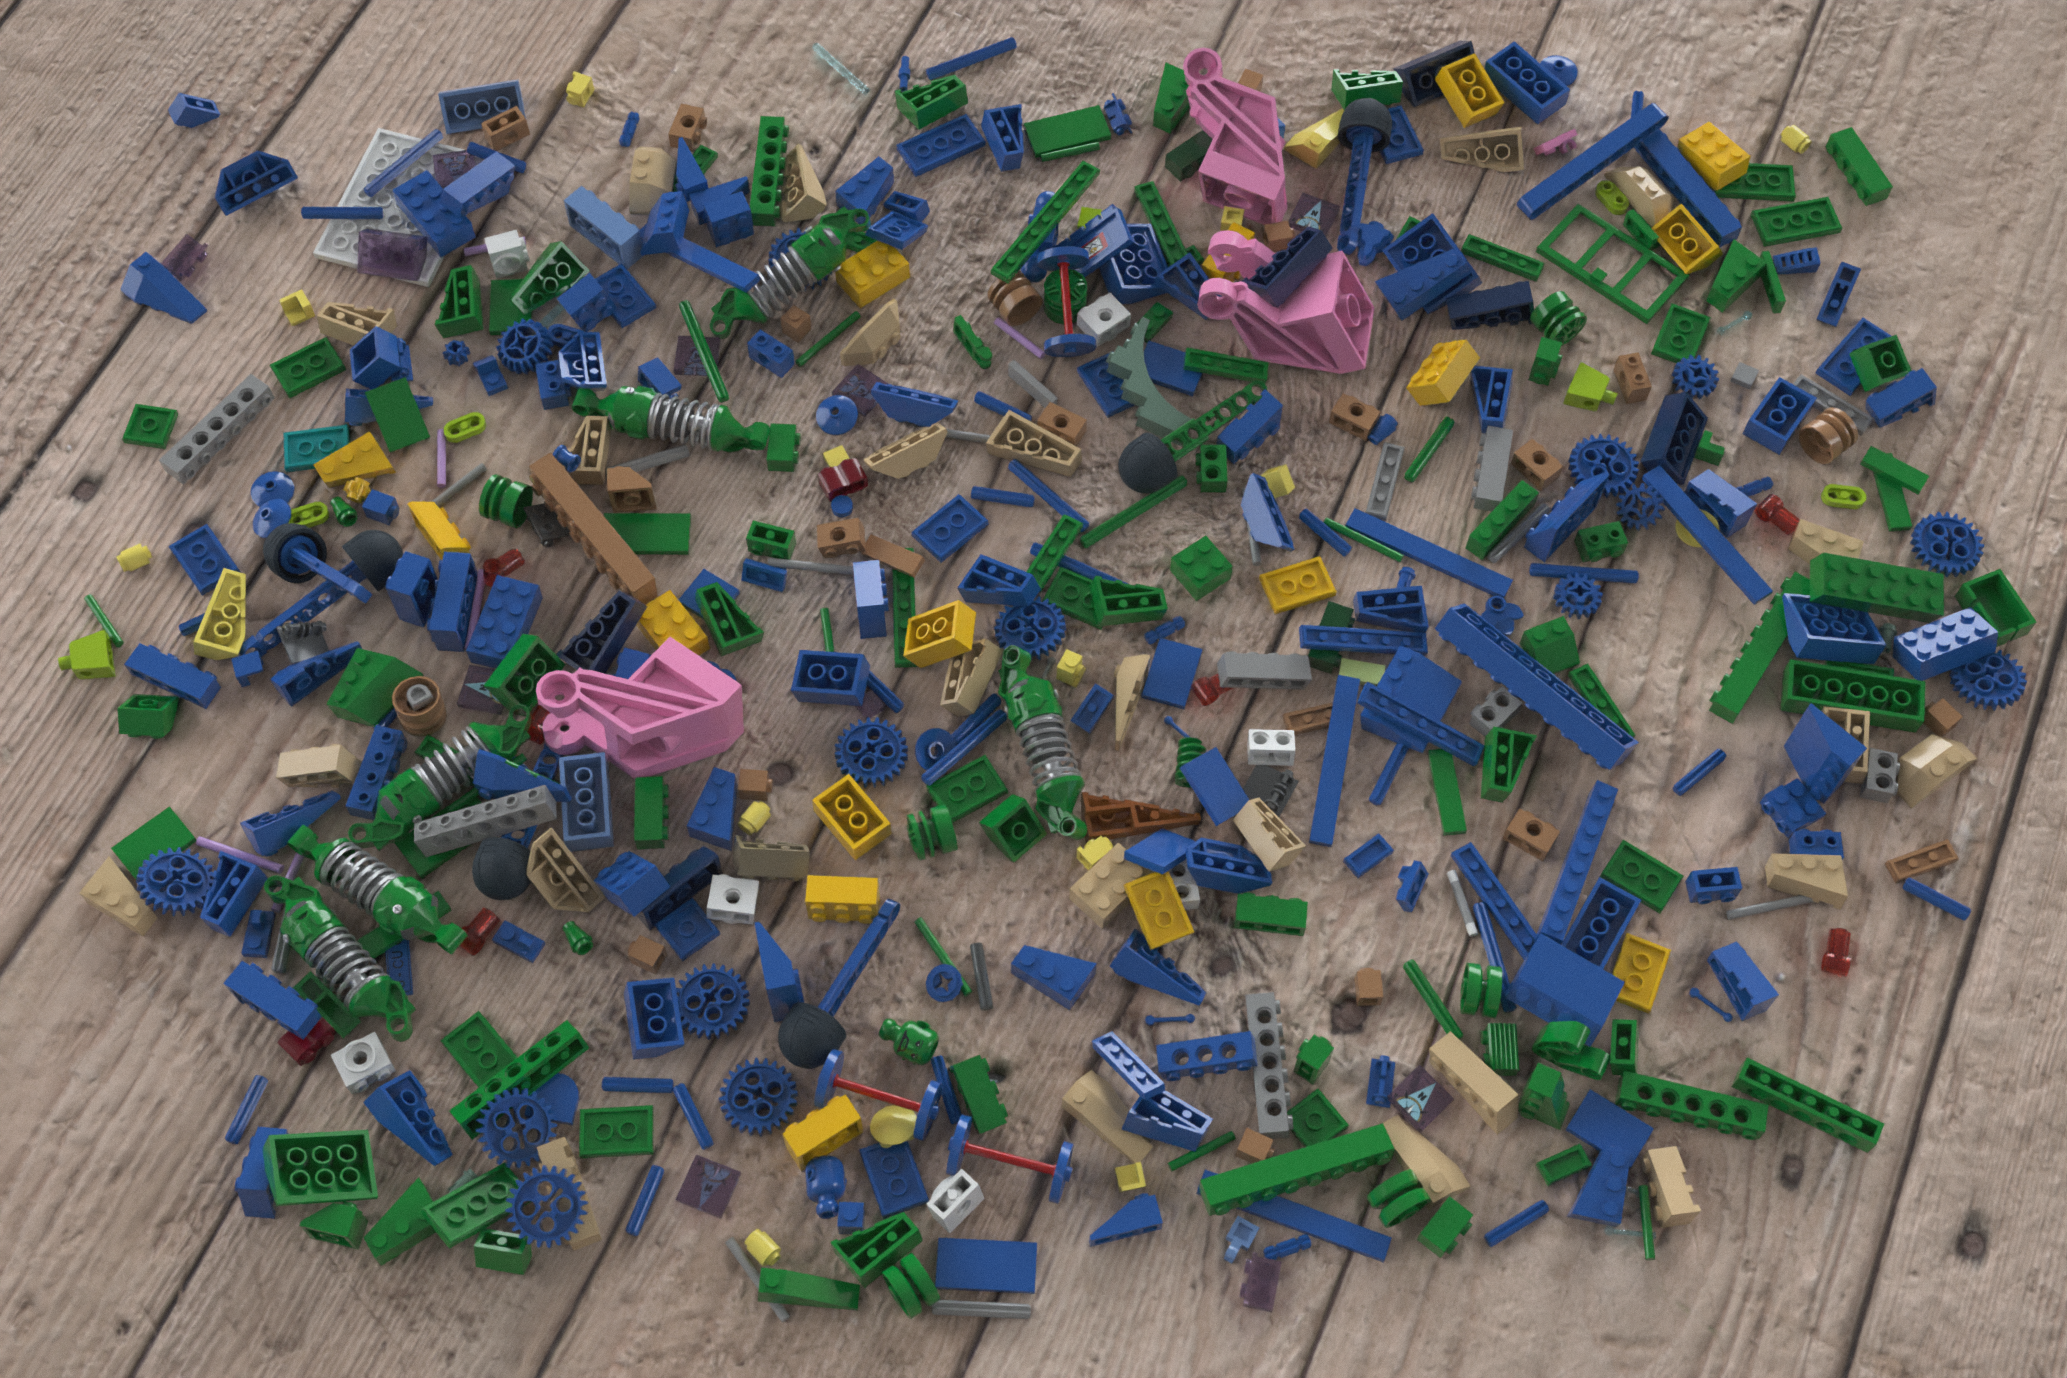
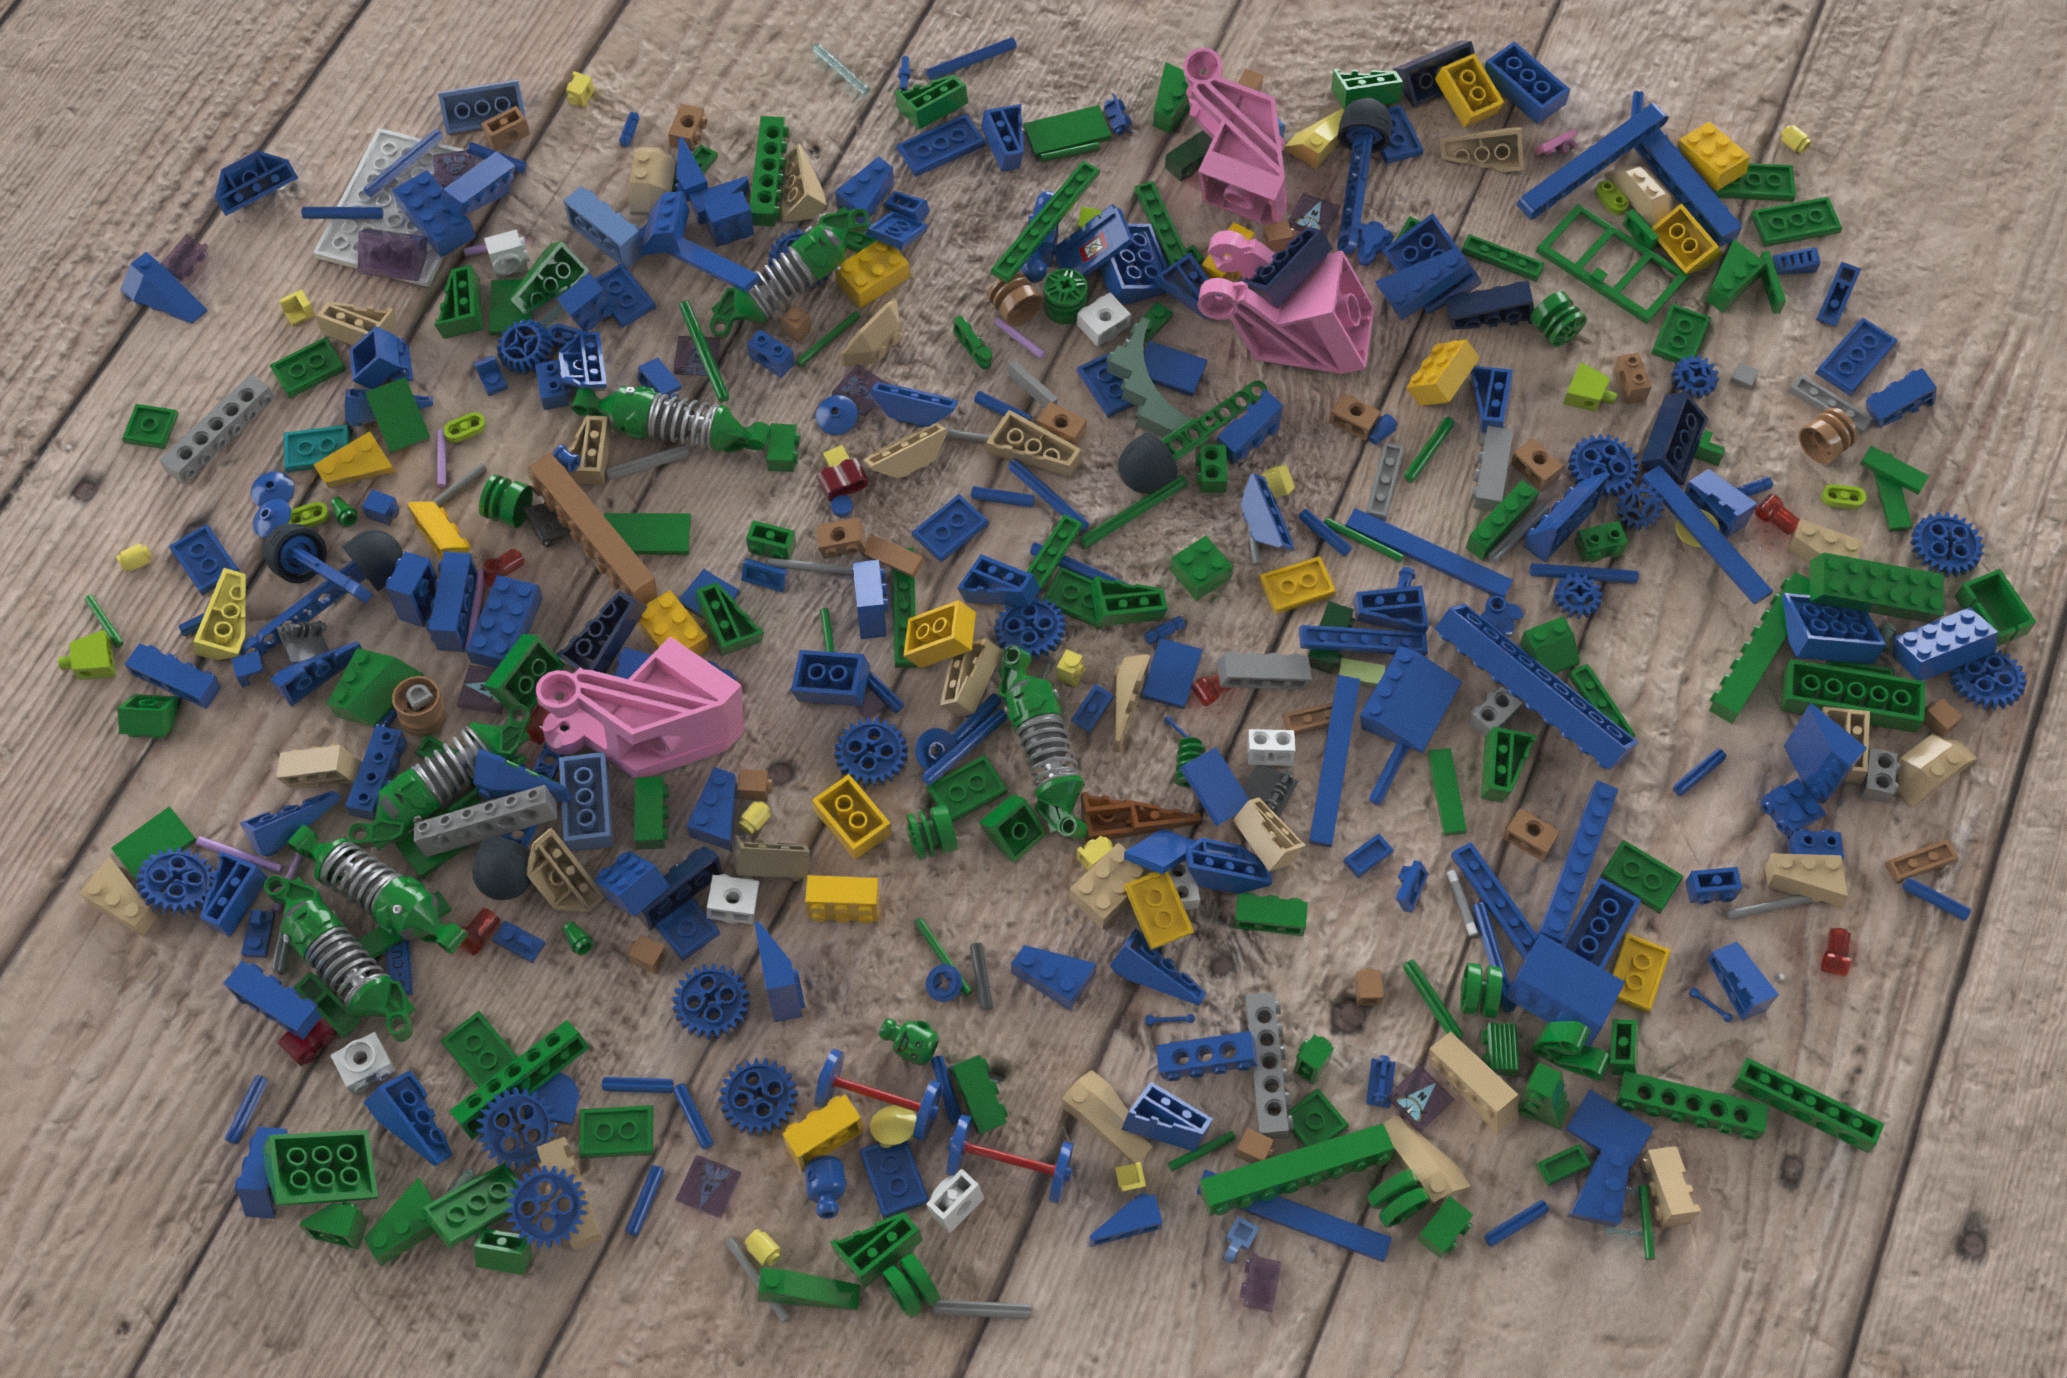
(192, 110): blue slope -> none
(357, 490): yellow gear -> none
(456, 353): blue gear -> none
(629, 491): medium nougat slope -> none
(653, 1017): blue slope -> none
(812, 1031): piece -> none
(850, 1217): blue brick -> none
(986, 1265): blue tile -> none
(1066, 258): blue piece -> none
(1128, 1065): plate -> none
(1225, 365): green plate -> none
(1231, 215): light yellow panel -> none
(1288, 1247): blue axle -> none
(1420, 724): blue tile -> none
(1546, 361): green brick -> none
(1561, 67): blue dish -> none
(1746, 316): clear light blue hinge -> none
(1779, 415): blue brick -> none
(1858, 166): green brick -> none
(1880, 363): green brick -> none

